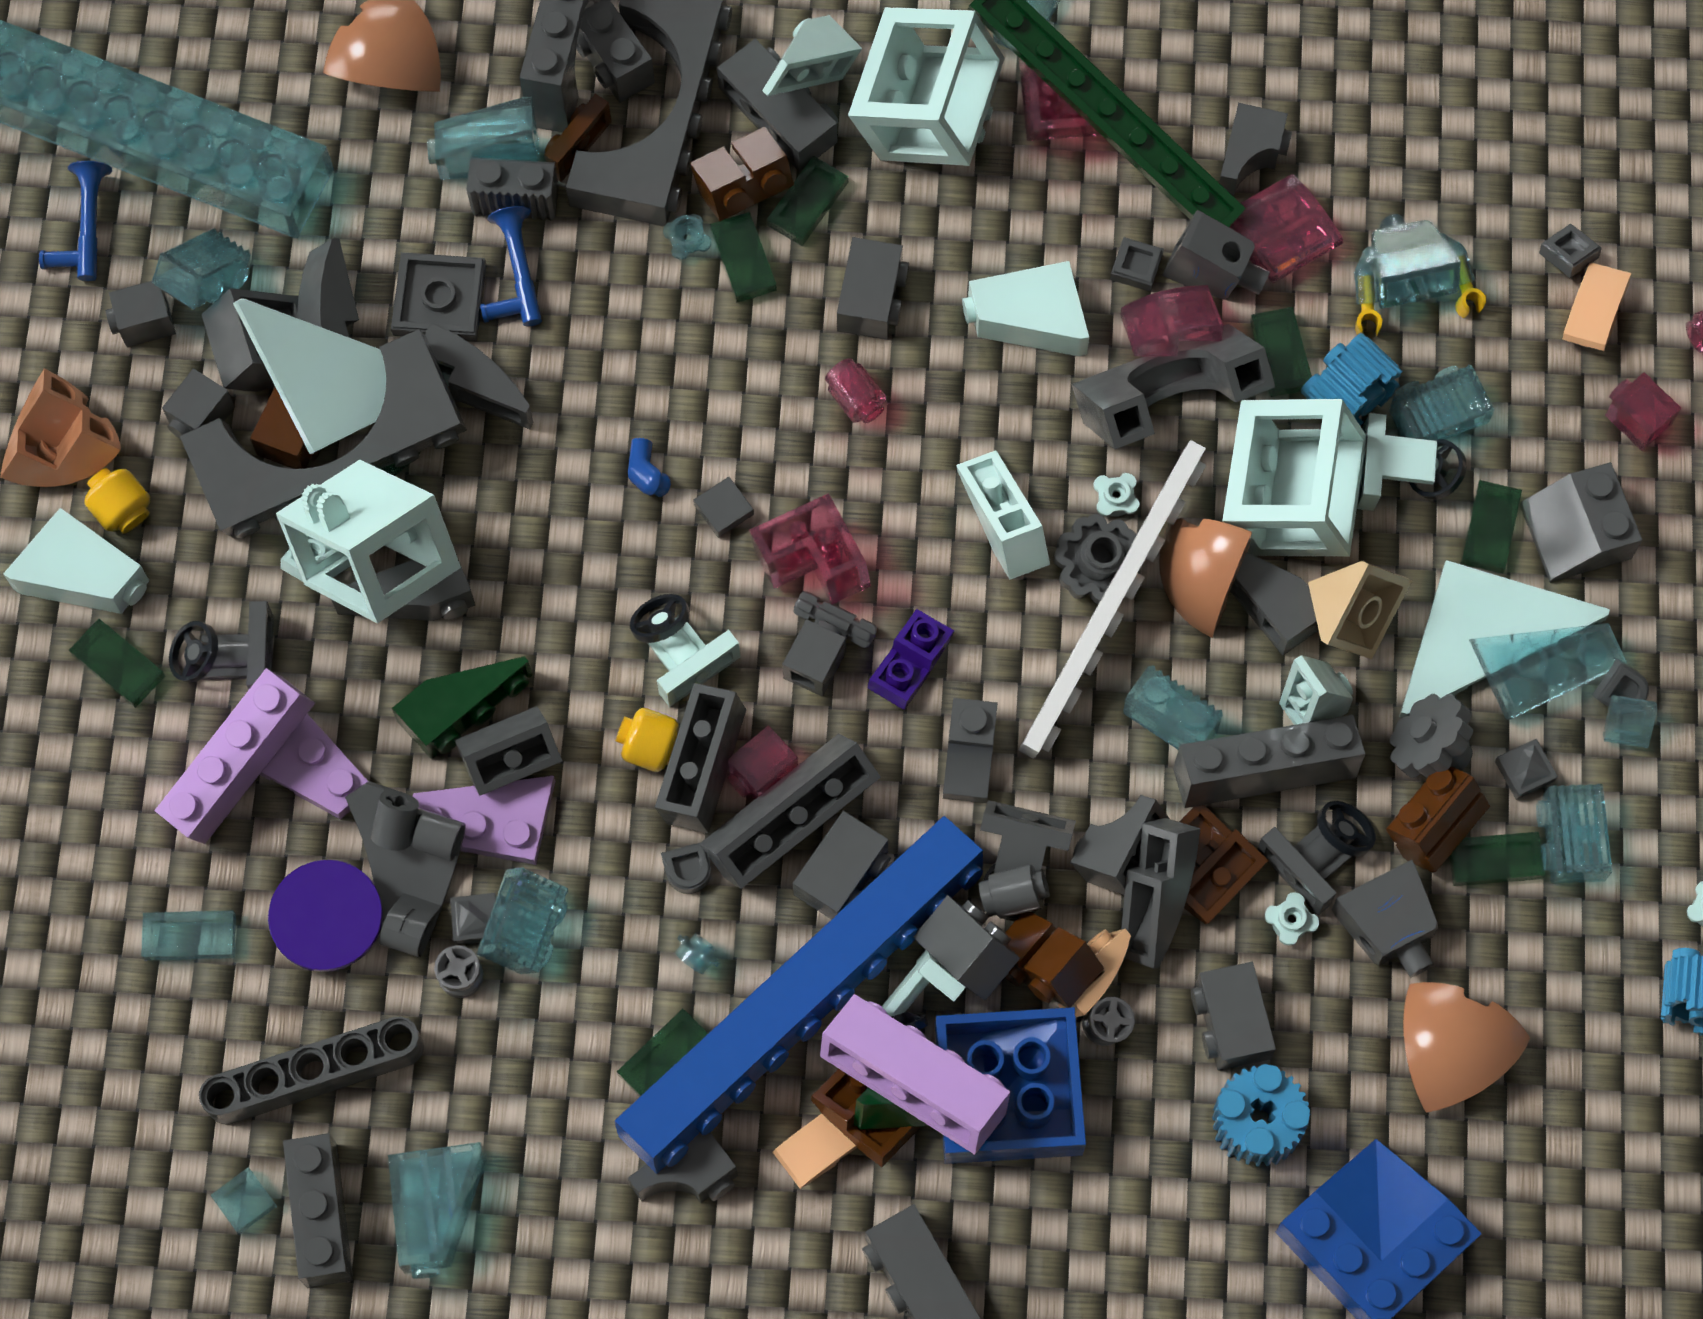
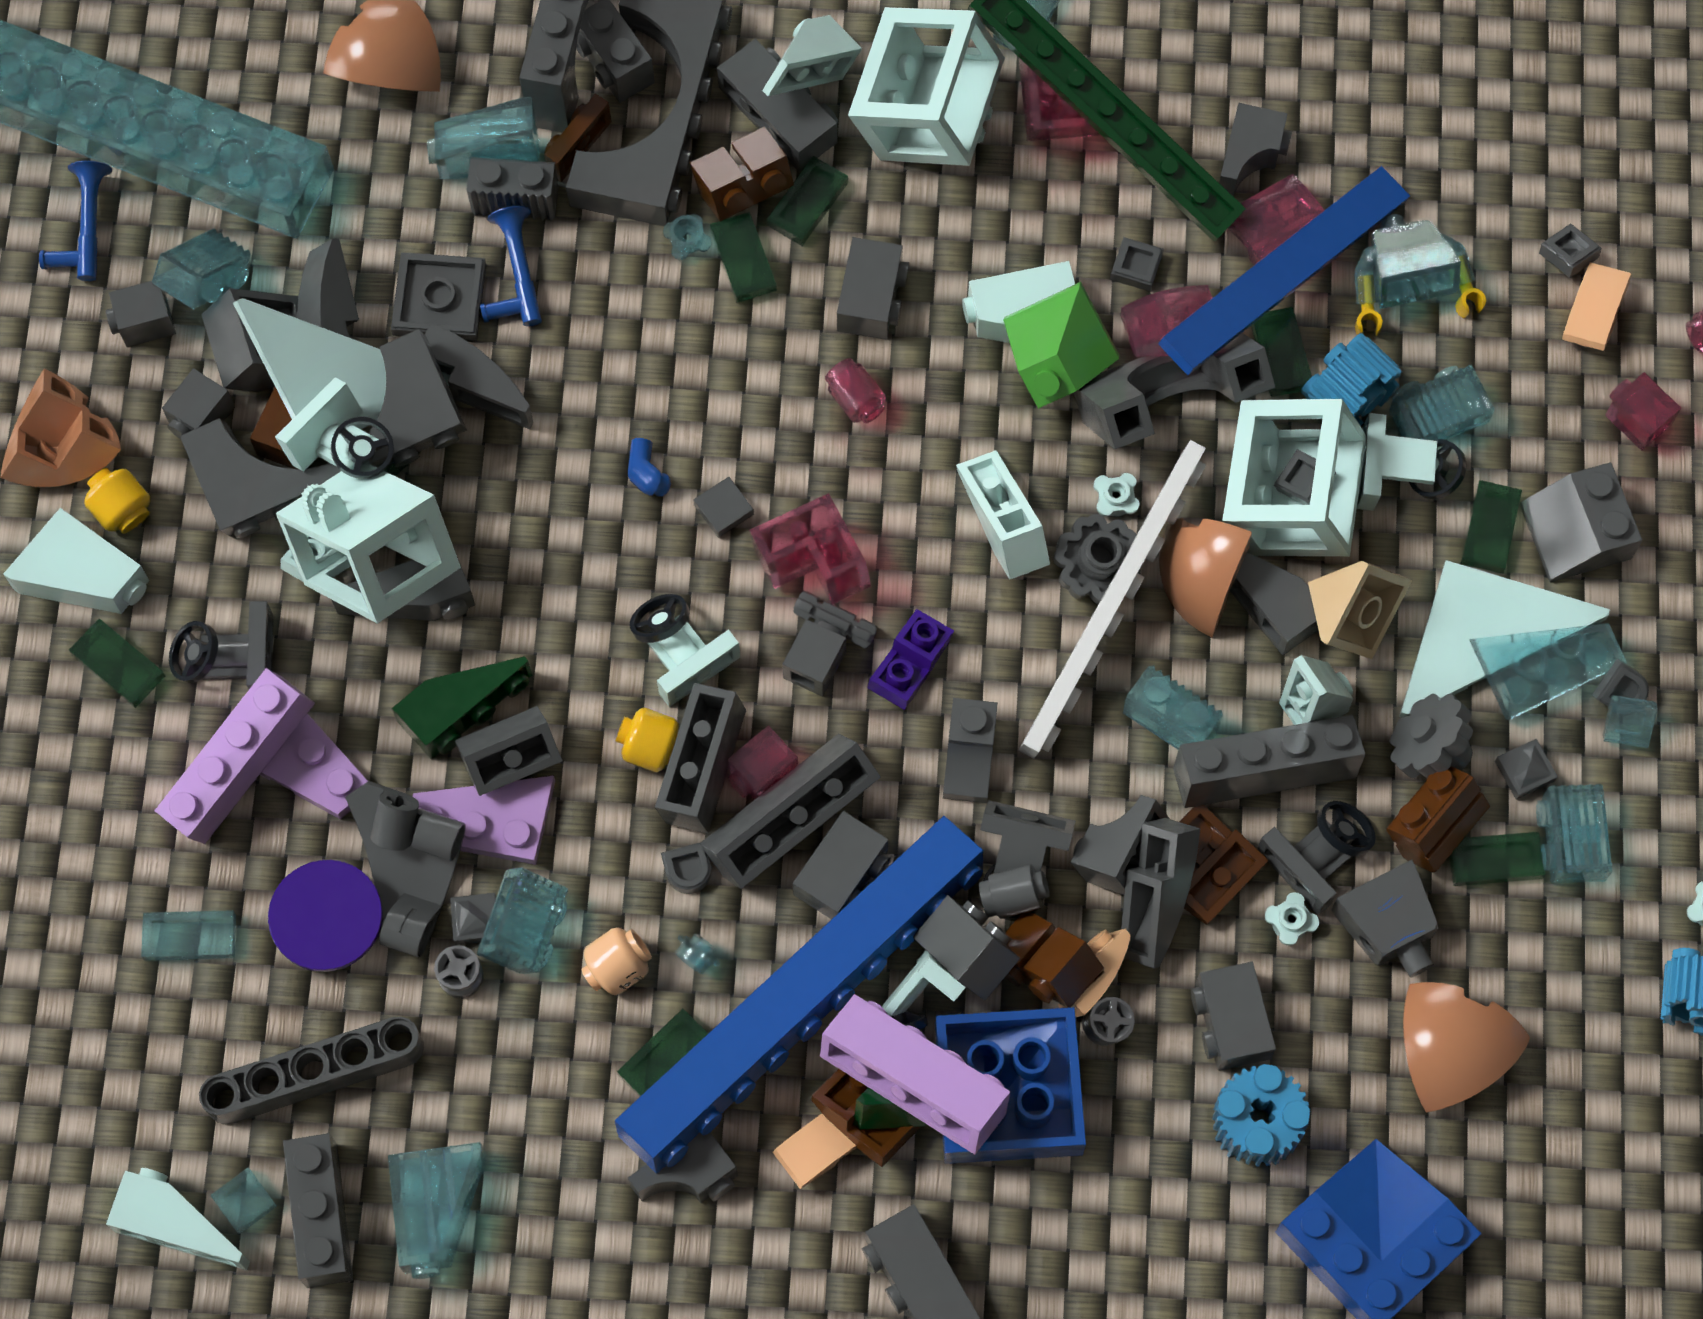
(159, 1214): none -> light aqua slope
(328, 432): none -> light aqua piece
(616, 961): none -> light nougat head
(1059, 344): none -> bright green slope
(1214, 257): dark grey torso -> none
(1283, 271): none -> blue tile
(1298, 477): none -> dark grey tile

